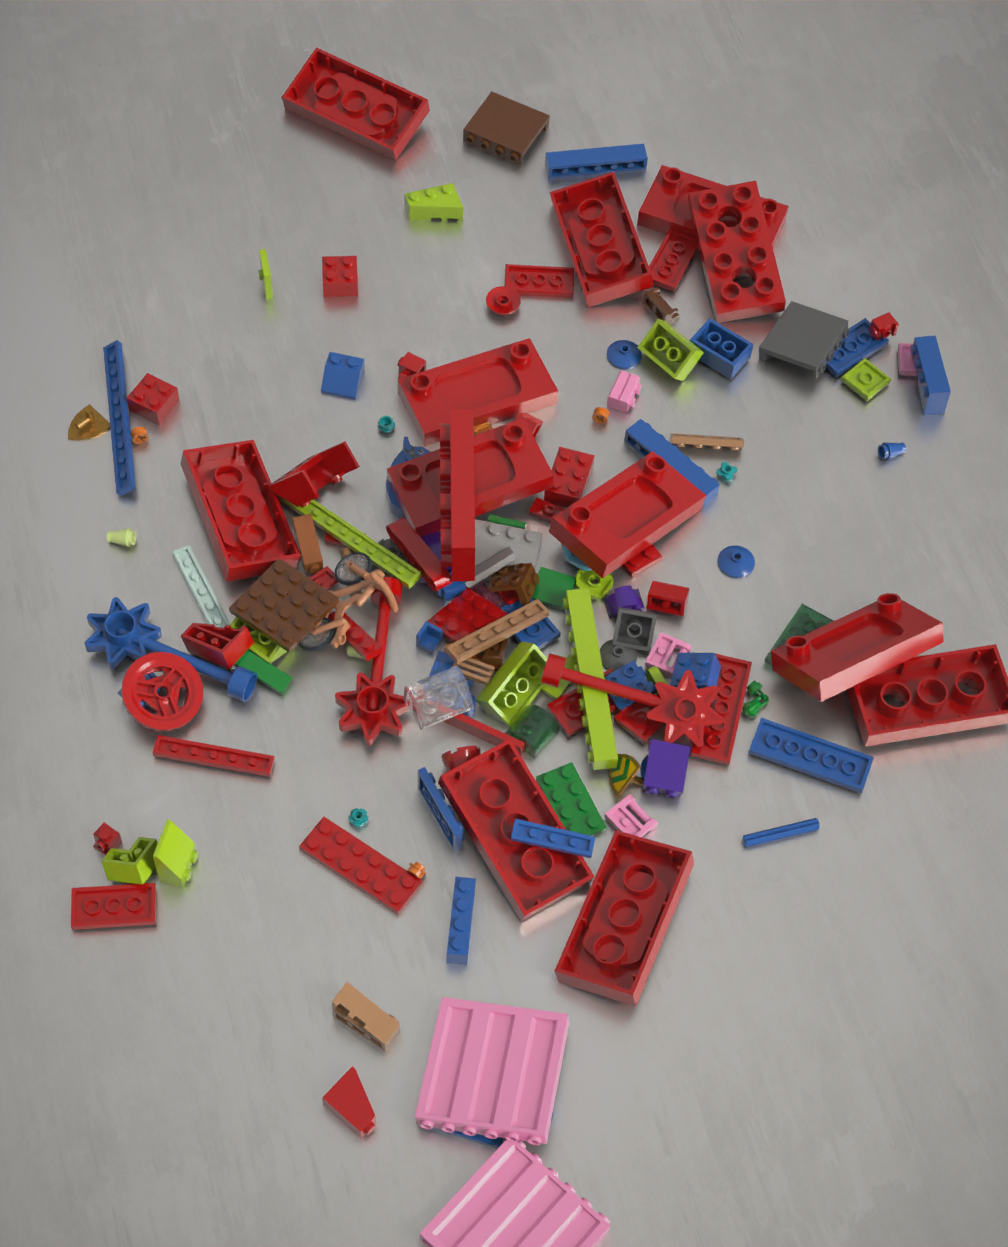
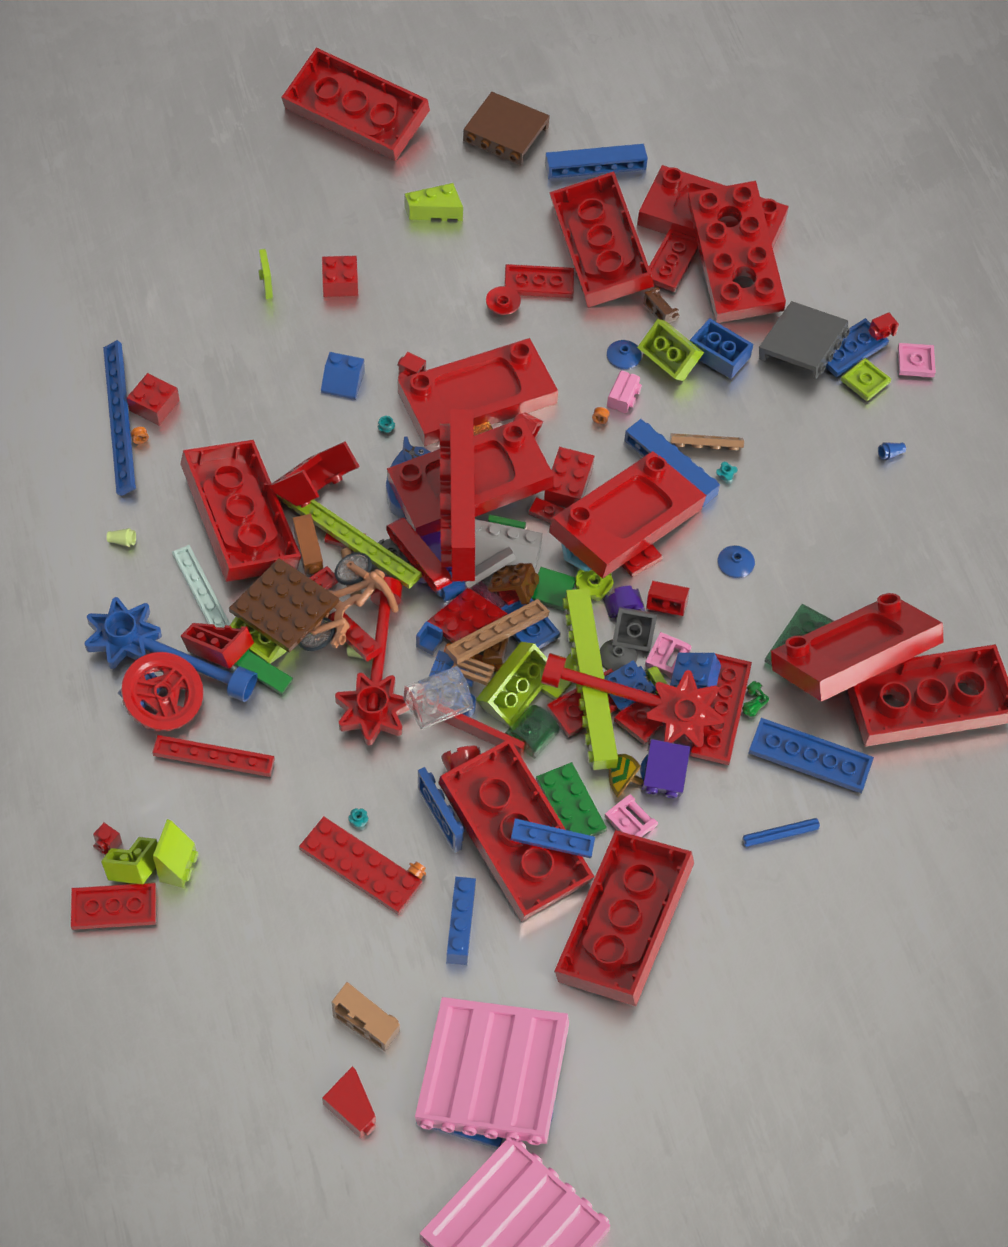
(87, 424): pearl gold shield -> none
(930, 375): blue wedge -> none

